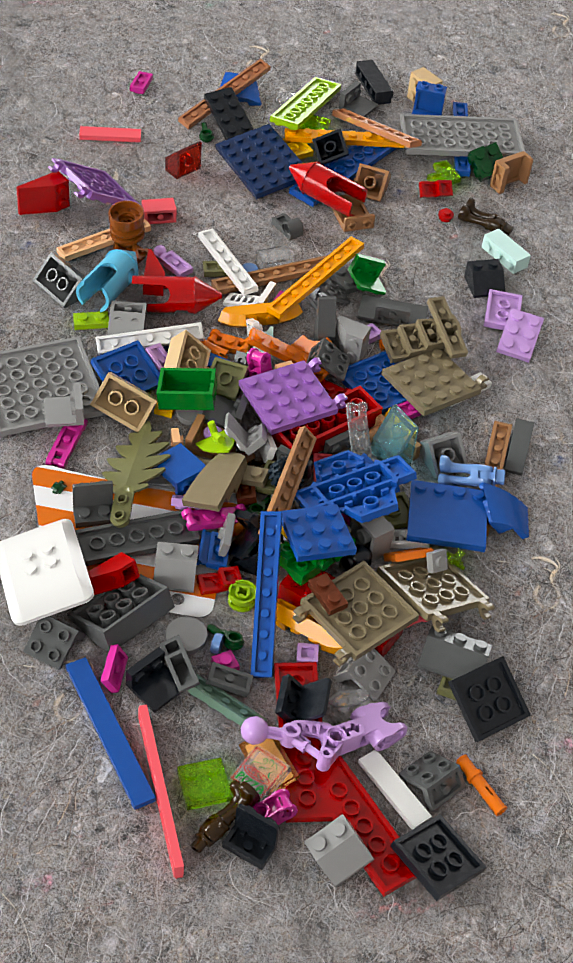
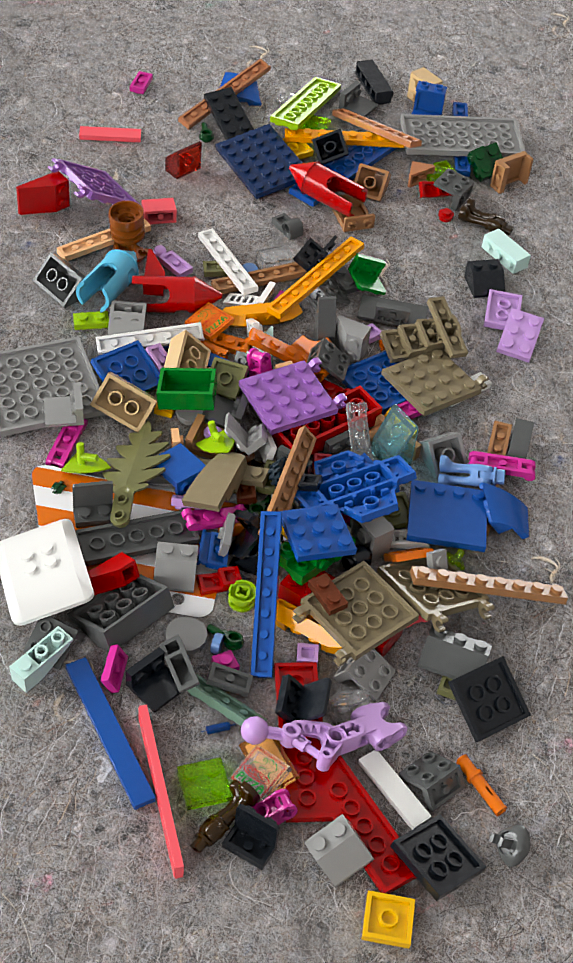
(39, 660): none -> light aqua slope
(85, 462): none -> lime shield
(212, 319): none -> orange tile
(218, 728): none -> blue piece
(310, 482): none -> black tile
(312, 252): none -> black bracket
(388, 919): none -> yellow plate
(419, 172): none -> nougat slope
(456, 185): none -> dark grey bracket
(488, 585): none -> medium nougat plate
(512, 844): none -> dark grey piece
(513, 466): none -> dark pink plate

